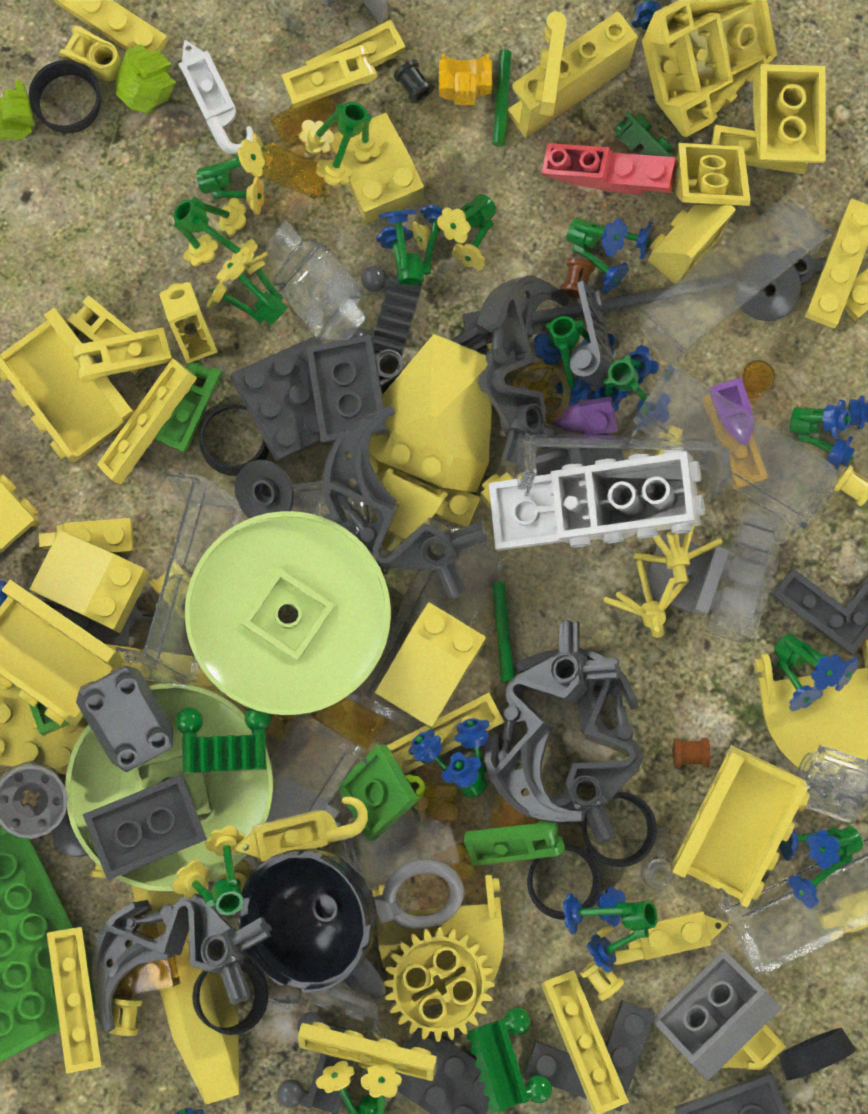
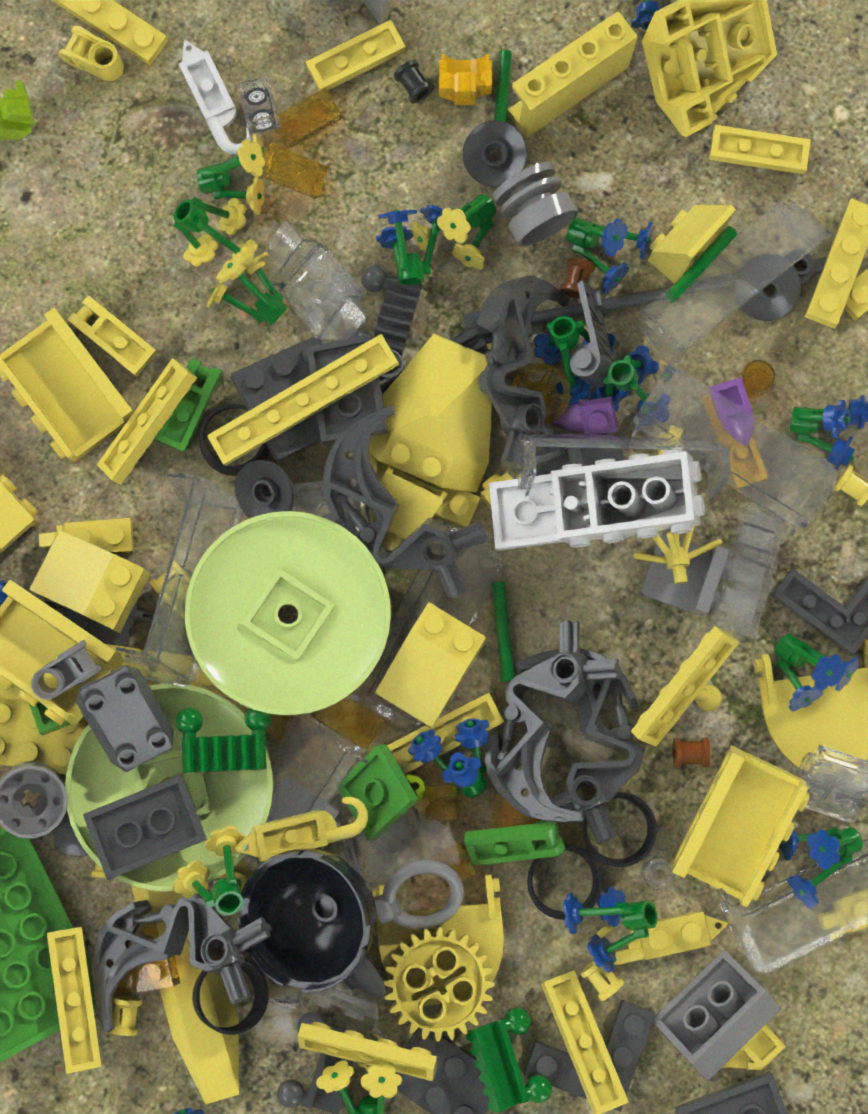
(53, 71): black tyre -> none
(69, 668): none -> light grey piece
(122, 354): light yellow plate -> none
(144, 79): lime hair -> none
(182, 309): light yellow torso -> none
(258, 105): none -> clear tile
(303, 400): none -> light yellow plate
(328, 76): light yellow plate -> none
(354, 126): plant -> none
(384, 181): light yellow slope -> none
(489, 137): none -> dark grey dish
(535, 204): none -> light grey wheel
(551, 62): light yellow plate -> none
(609, 171): coral slope -> none
(637, 132): green hinge -> none
(651, 611): light yellow plant -> none
(686, 686): none -> light yellow plate
(701, 264): none -> green bar
(711, 174): light yellow slope -> none
(790, 113): light yellow slope -> none
(816, 1053): black tyre -> none

